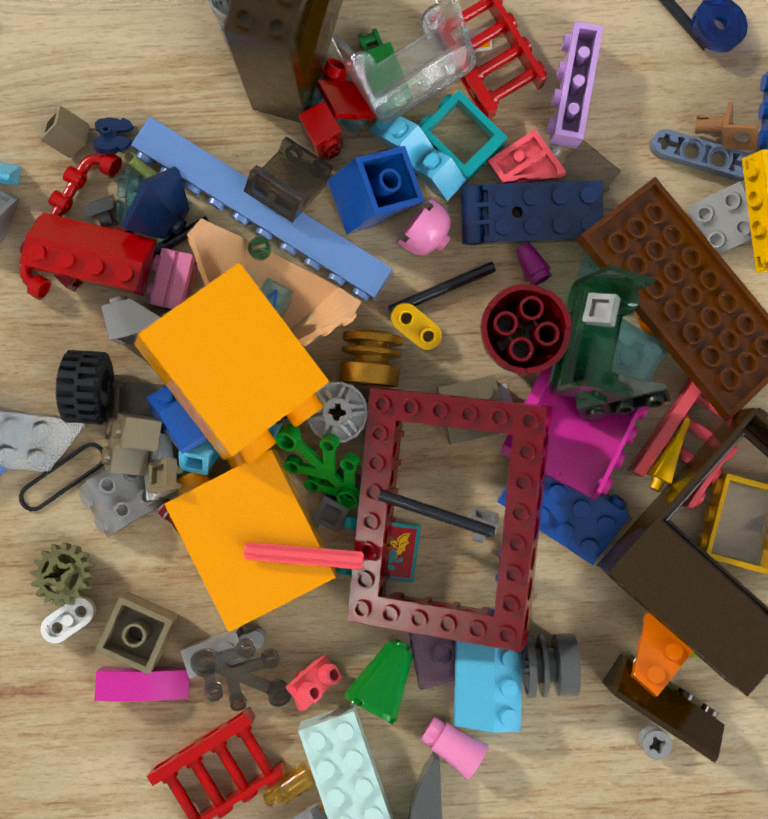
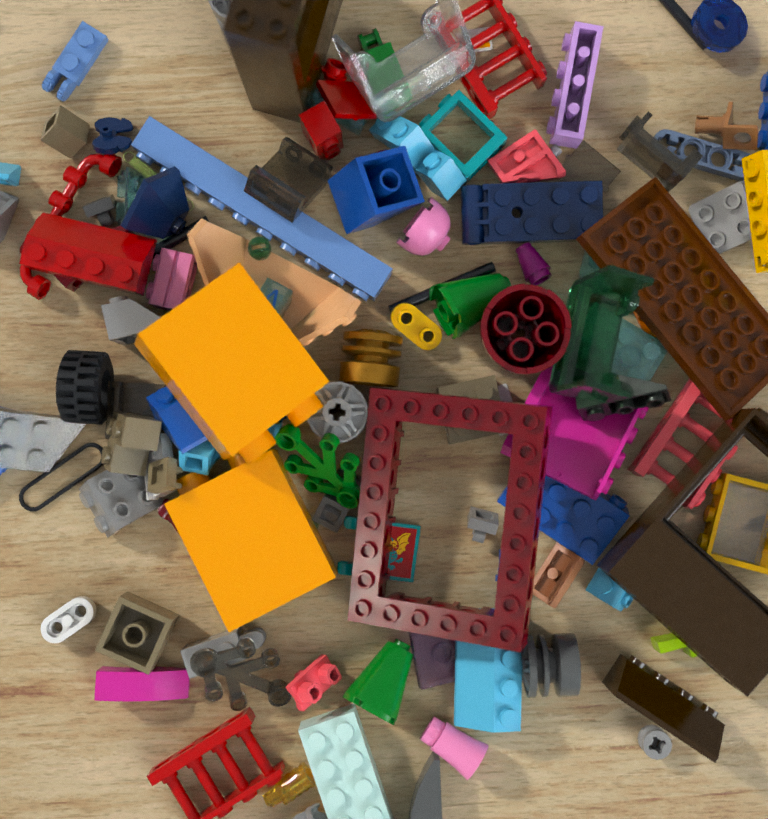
(71, 582): olive gear -> none
(75, 60): none -> medium blue hinge
(303, 555): coral axle -> none
(437, 513): black bar -> none
(464, 301): none -> green cone
(556, 575): none -> nougat slope
(601, 309): light grey tile -> none
(608, 591): none -> medium azure bracket
(653, 156): none -> clear smoke panel
(658, 656): orange wing -> none
(665, 466): yellow piece -> none

